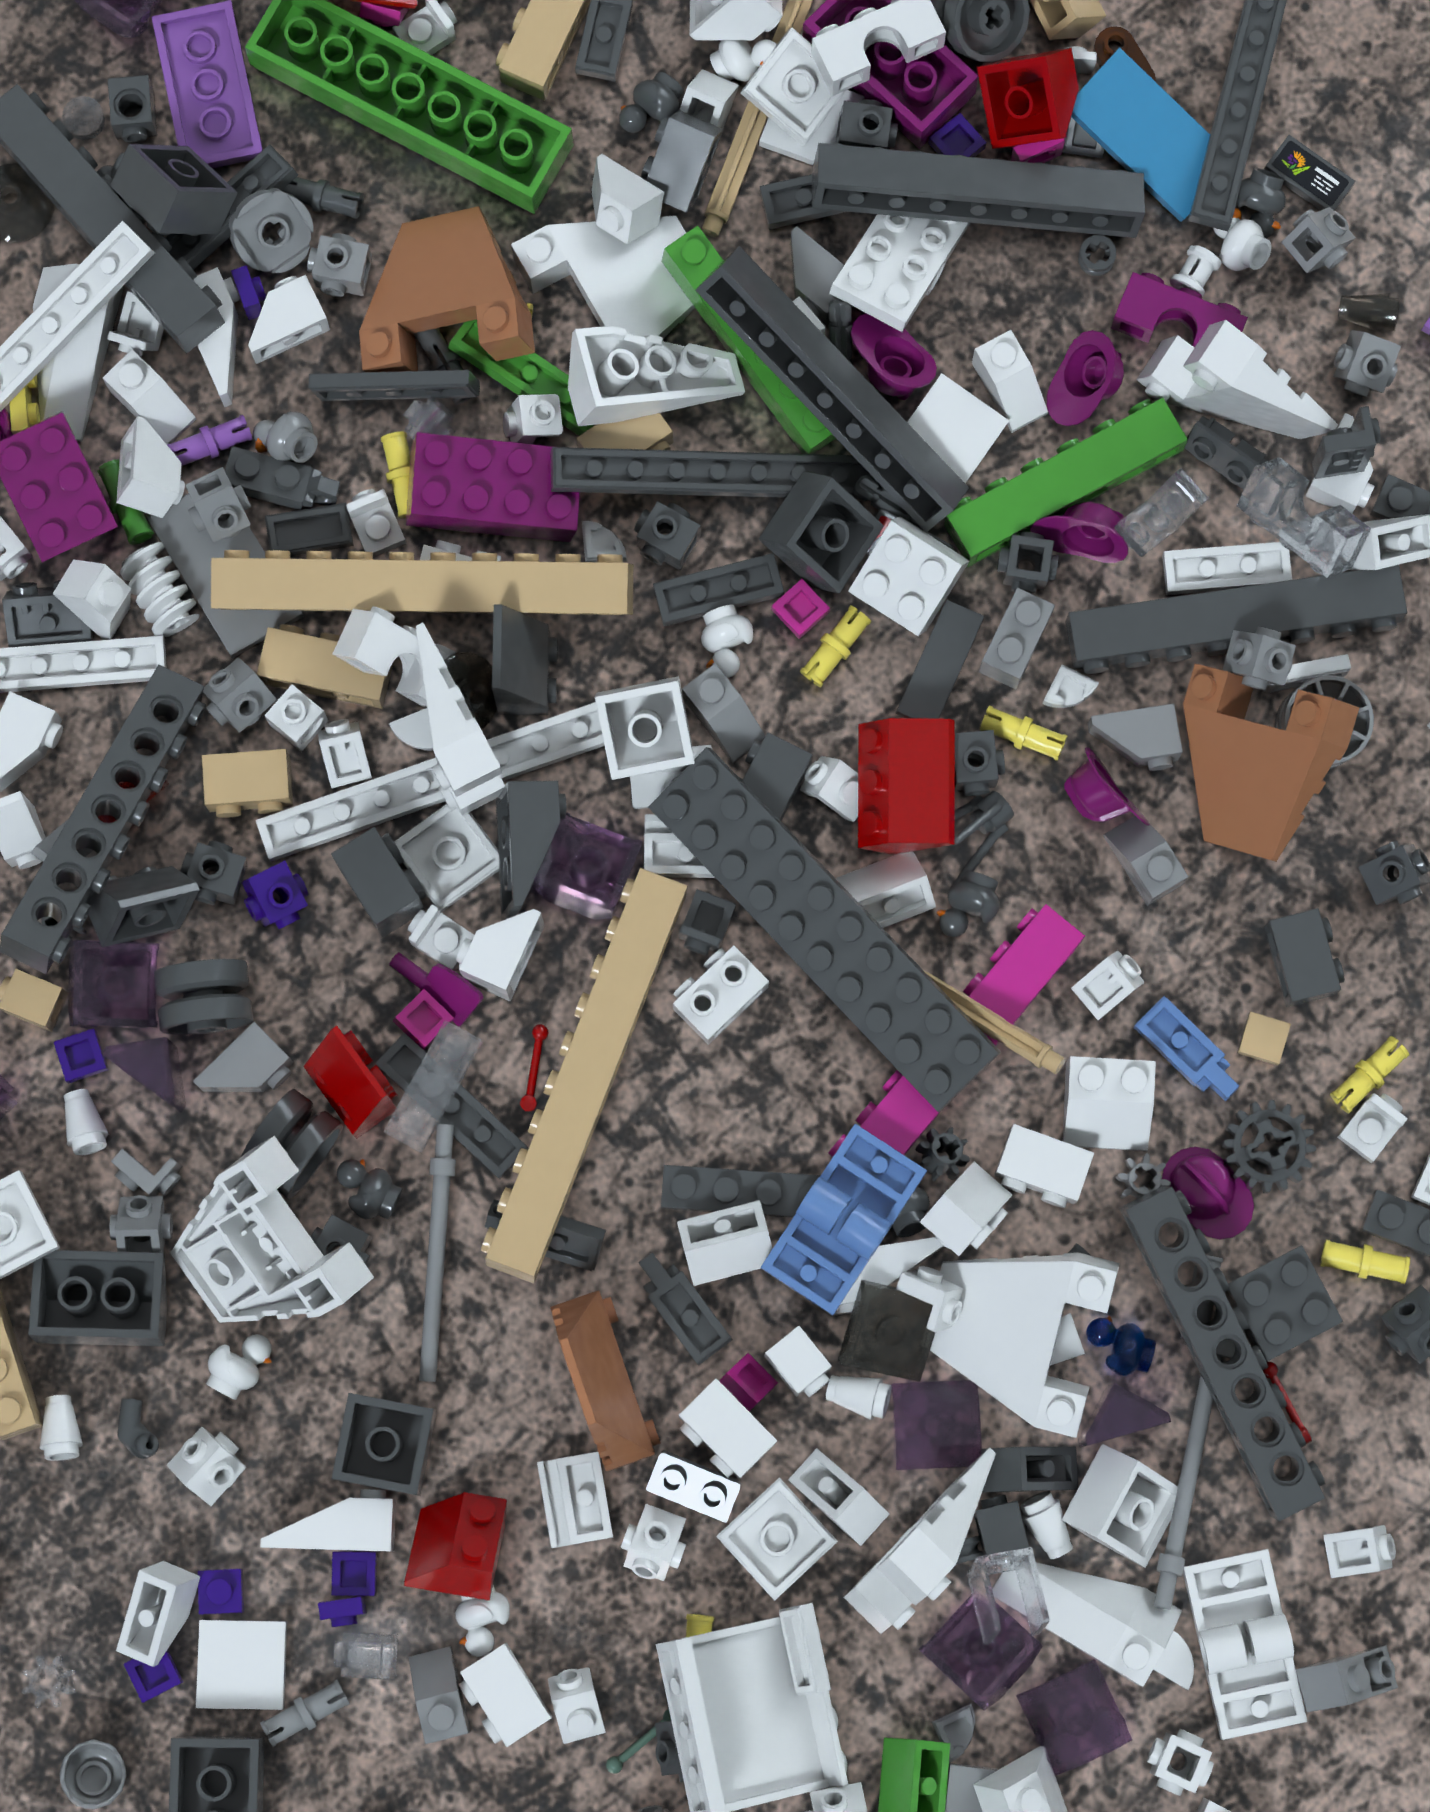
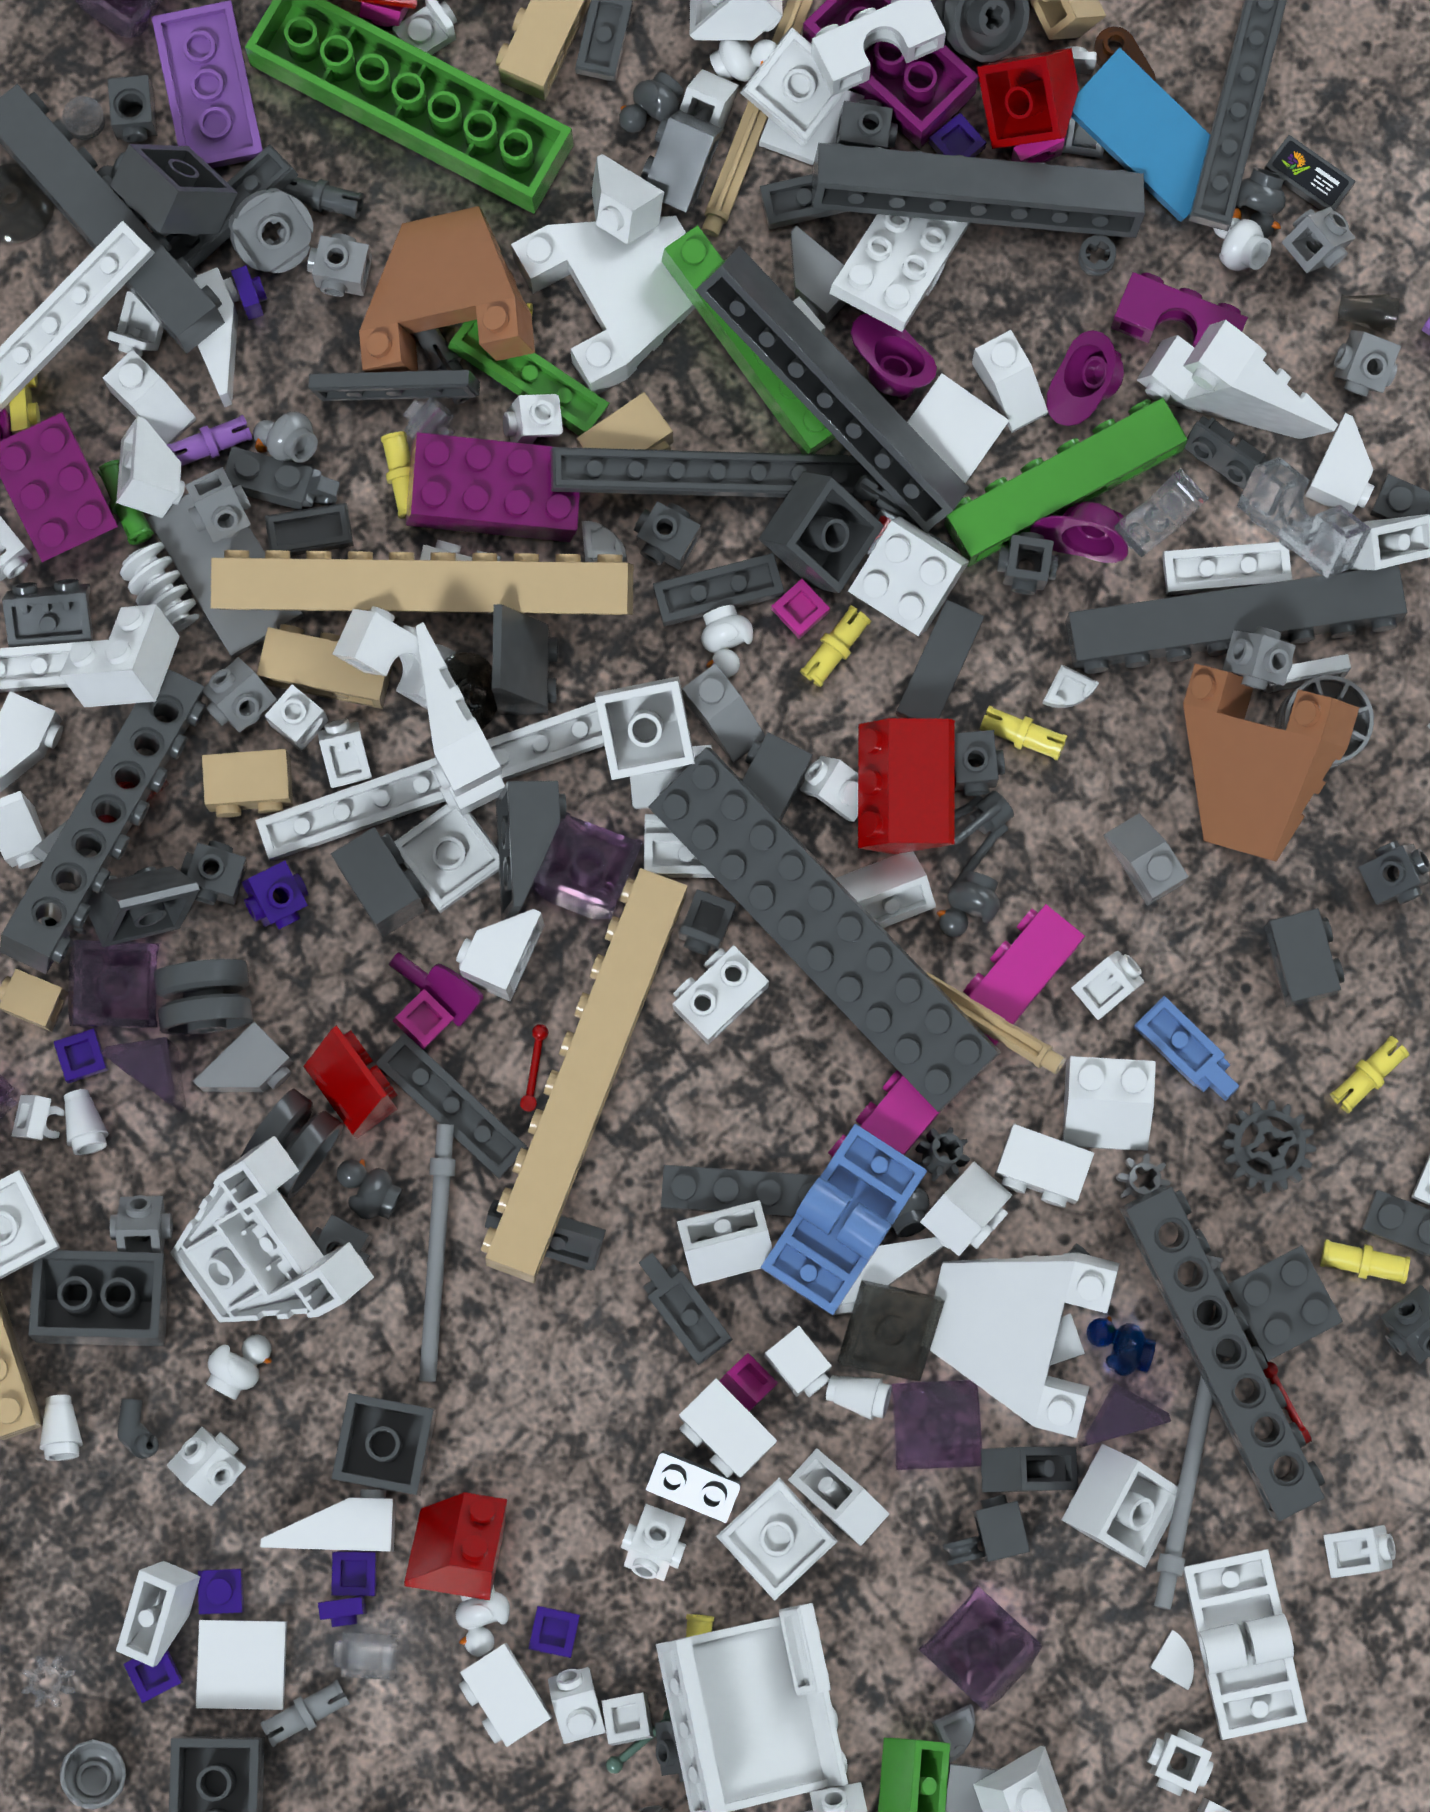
(32, 1118): none -> white tile
(74, 372): white wedge -> none
(95, 596): white slope -> none
(126, 666): none -> white brick
(134, 1174): light grey bracket -> none
(287, 319): white slope -> none
(375, 522): white bracket -> none
(414, 730): white tile -> none
(433, 1086): clear plate -> none
(438, 936): white bracket -> none
(438, 1695): light grey slope -> none
(554, 1631): none -> dark purple plate
(575, 1499): white plate -> none
(603, 1381): nougat wedge -> none
(627, 1719): none -> white plate
(636, 376): white wedge -> none
(841, 327): dark grey axle -> none
(923, 1554): white wedge -> none
(930, 1287): white bracket -> none
(1016, 638): light grey brick -> none
(1030, 1586): clear piece -> none
(1044, 1519): white cone -> none
(1074, 1717): clear purple slope -> none
(1096, 792): magenta piece -> none
(1100, 1617): white wedge -> none
(1141, 735): light grey slope -> none
(1196, 269): white bush -> none
(1217, 1200): magenta piece -> none
(1264, 1038): tan tile -> none
(1346, 448): dark grey bracket -> none
(1346, 1679): light grey slope -> none
(1373, 1126): white bracket -> none

